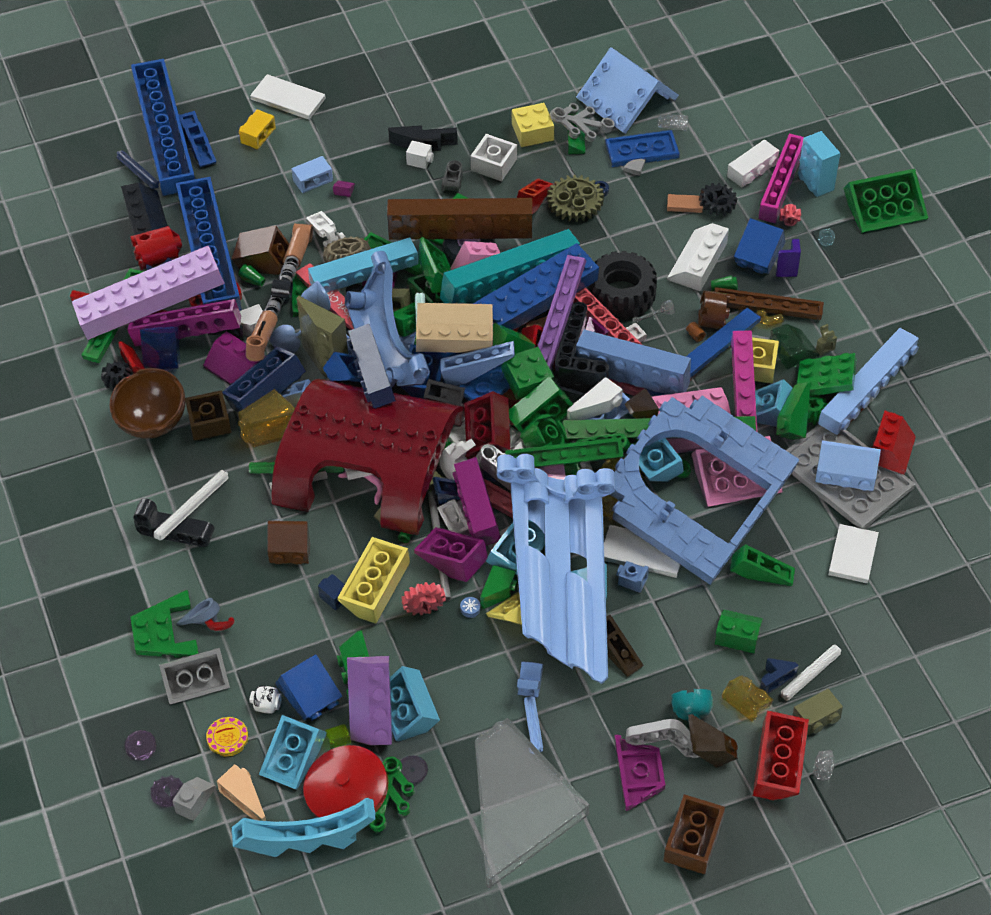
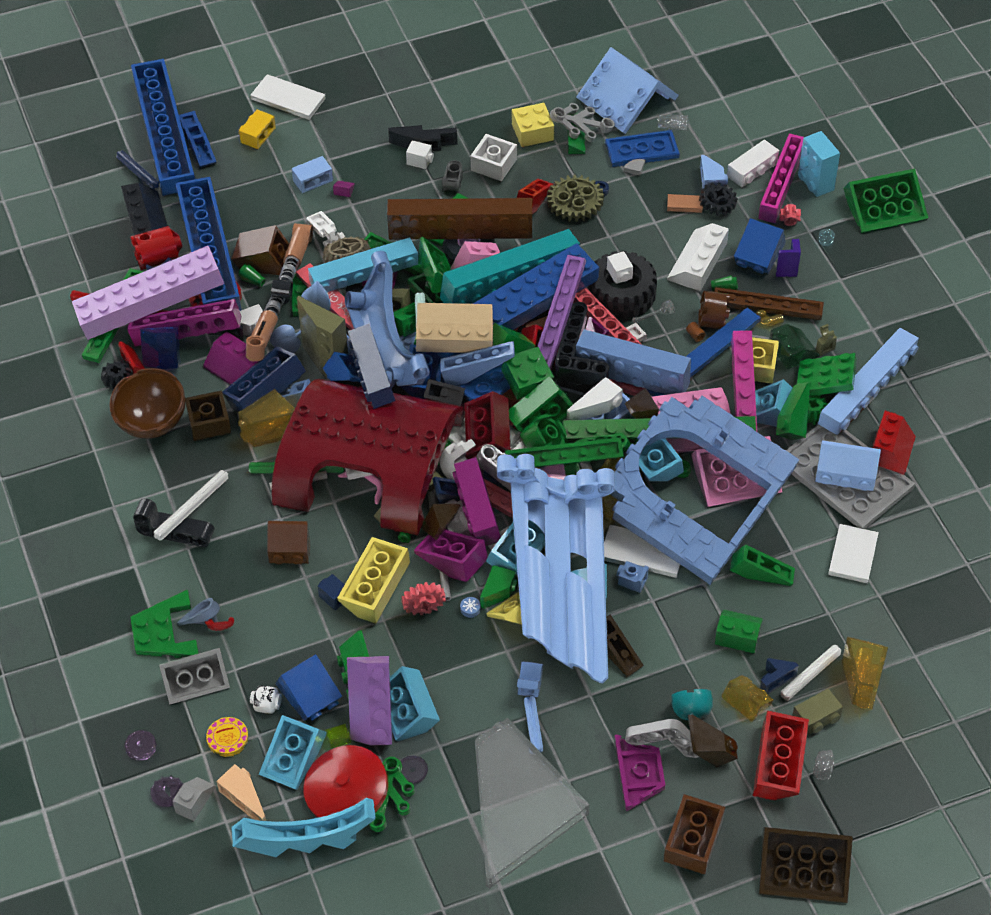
(439, 518): none -> dark brown slope
(619, 267): none -> white brick
(712, 172): none -> light blue slope
(805, 864): none -> dark brown slope
(863, 670): none -> clear yellow slope

